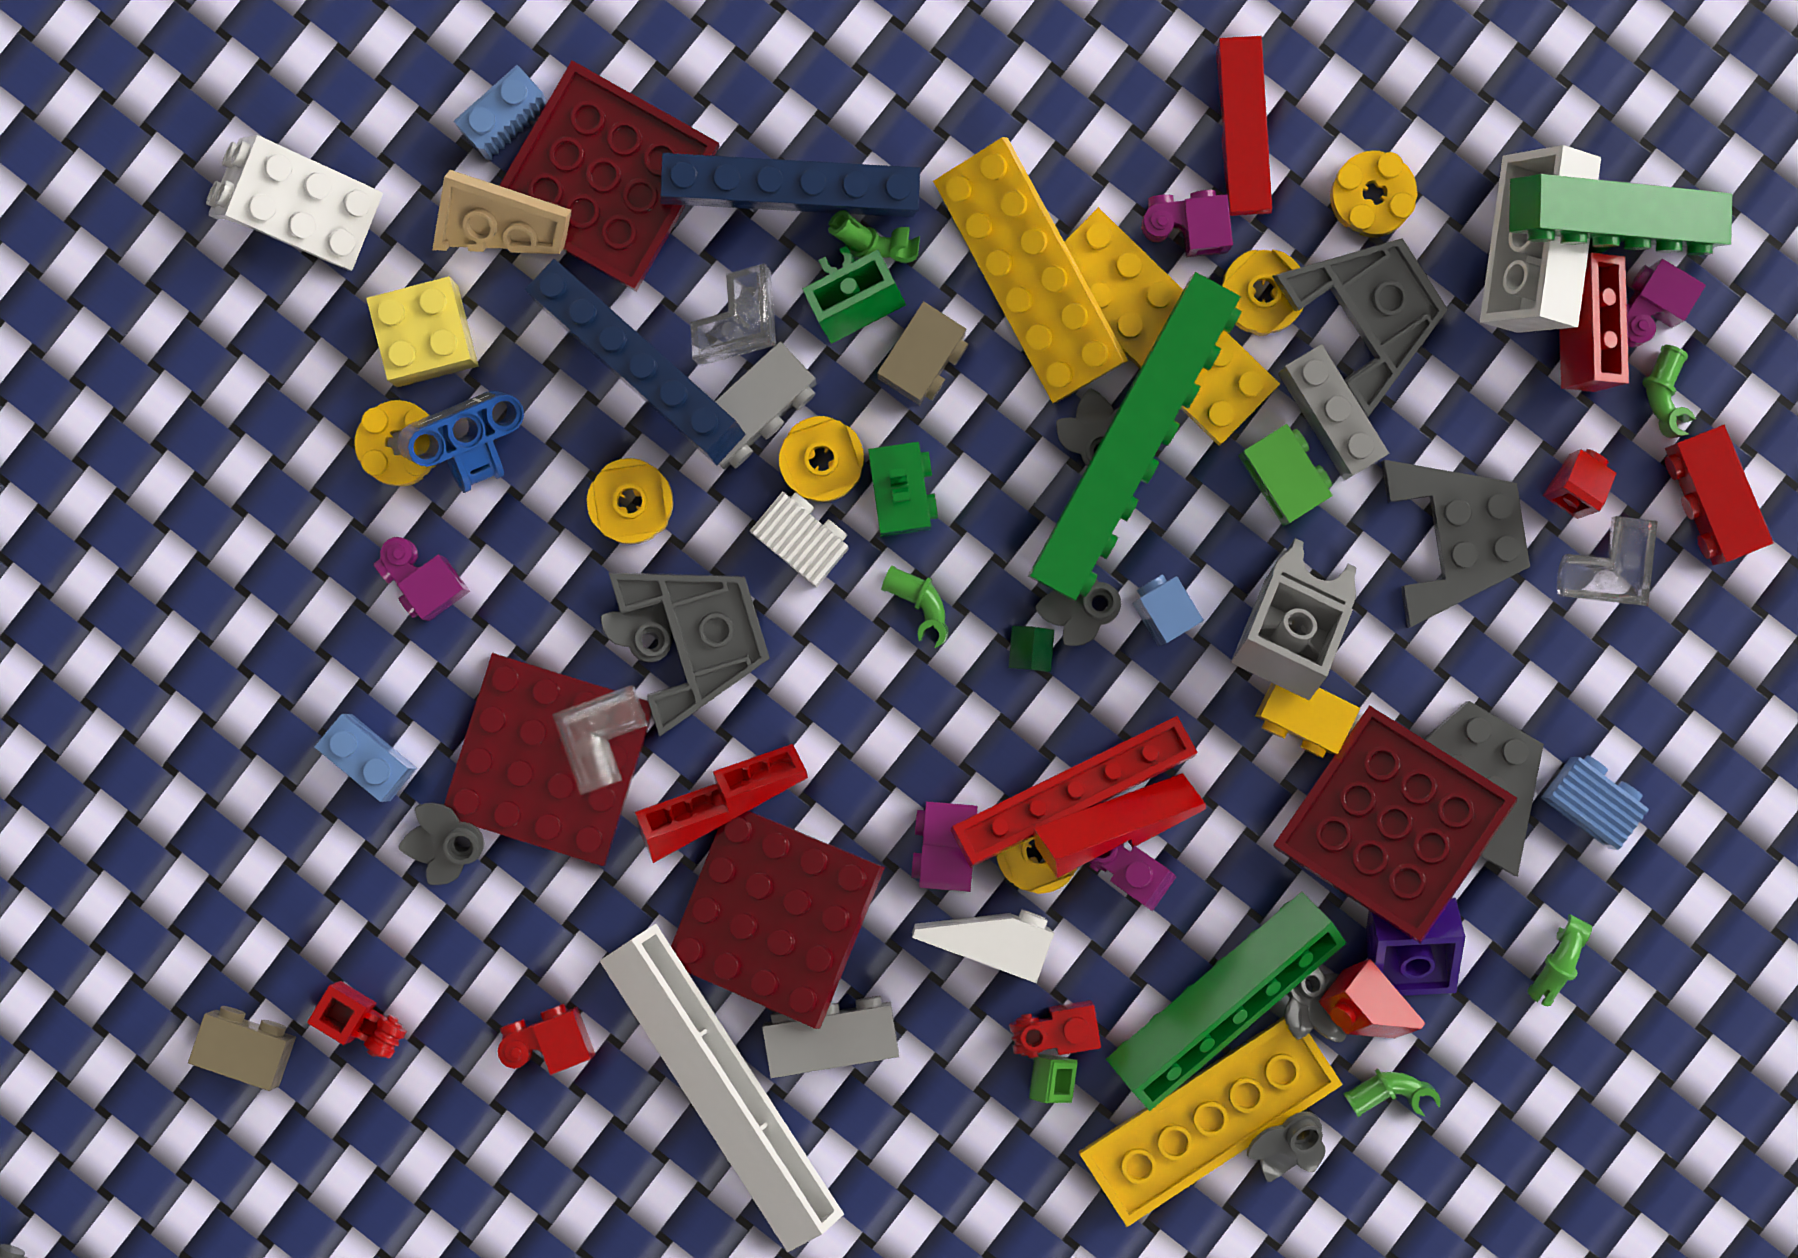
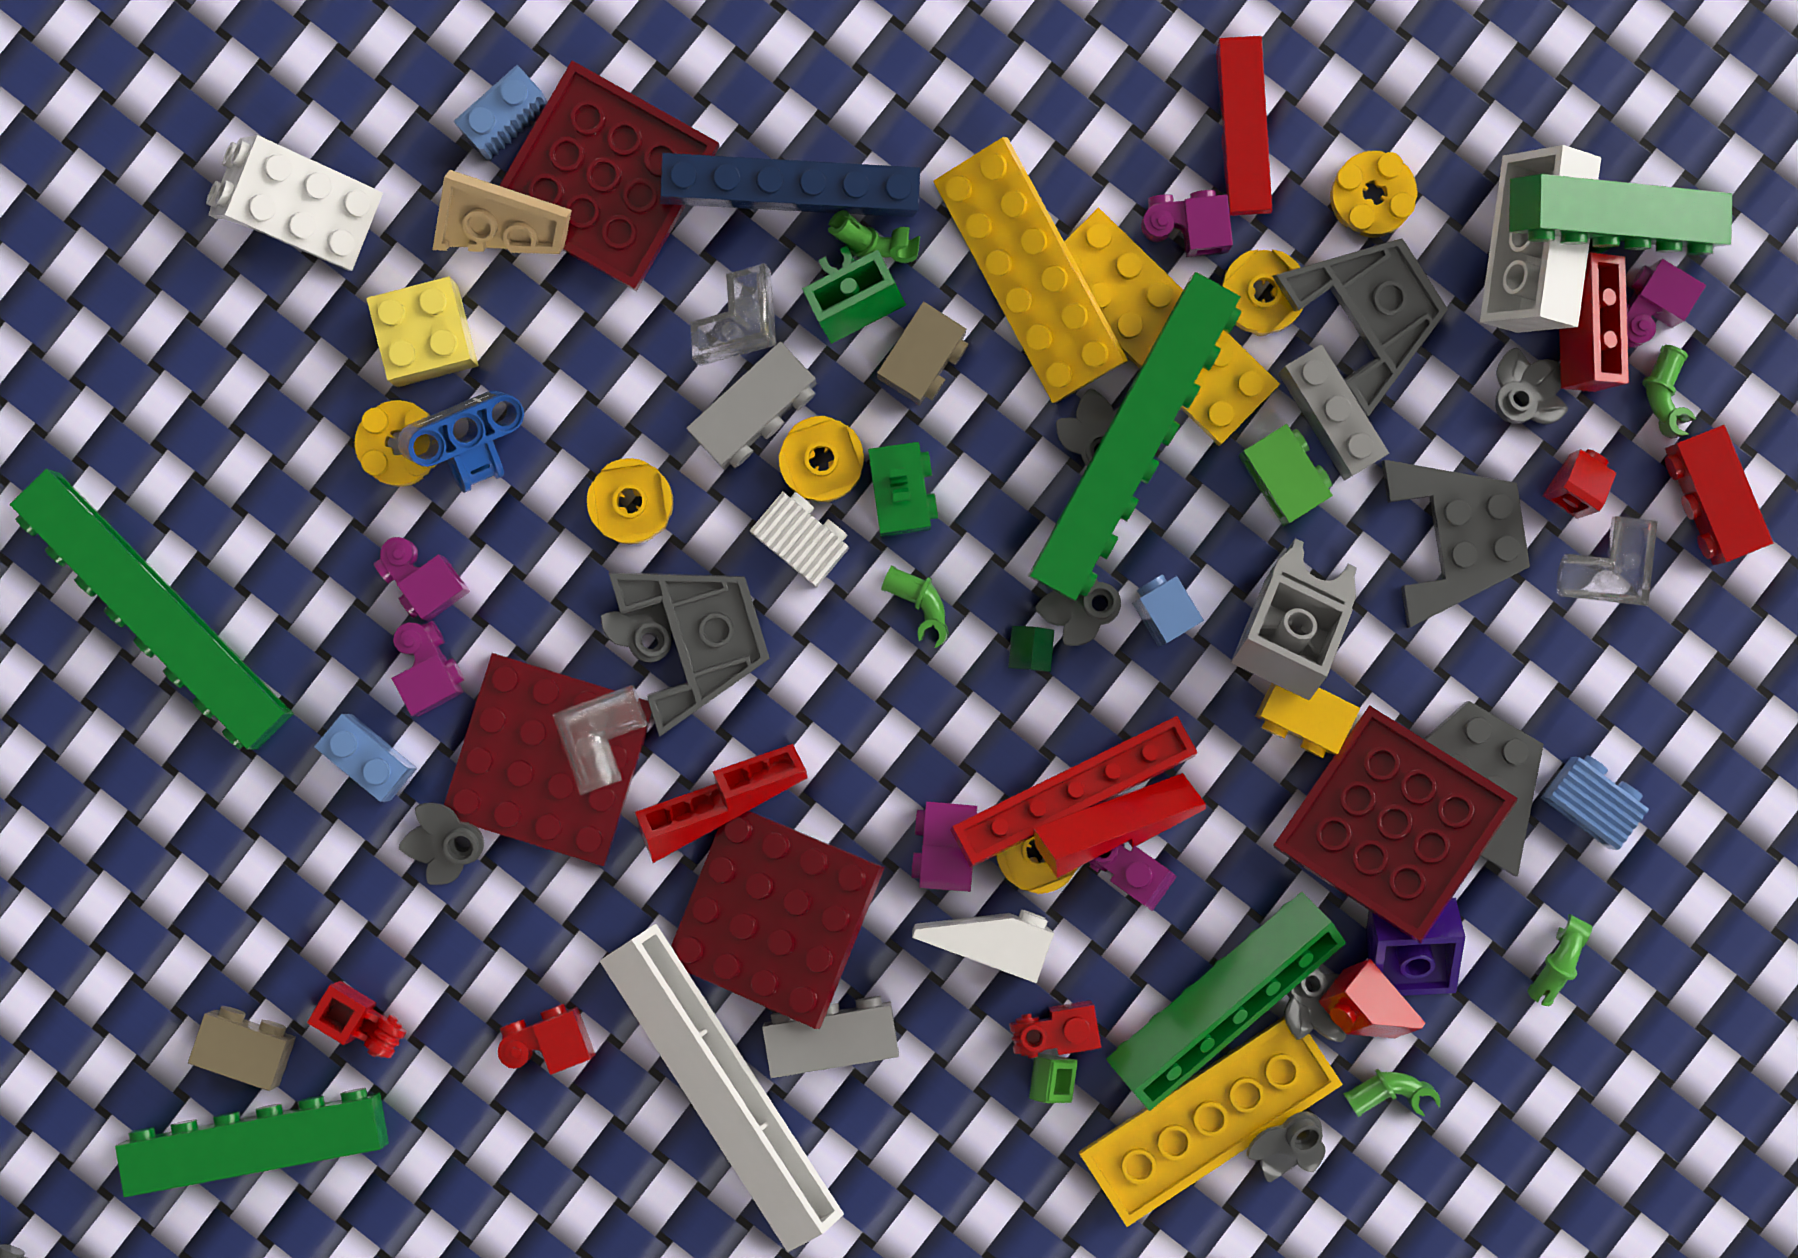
(151, 610): none -> green brick
(252, 1143): none -> green brick
(432, 676): none -> magenta brick
(635, 362): dark blue brick -> none
(1533, 385): none -> dark grey plate

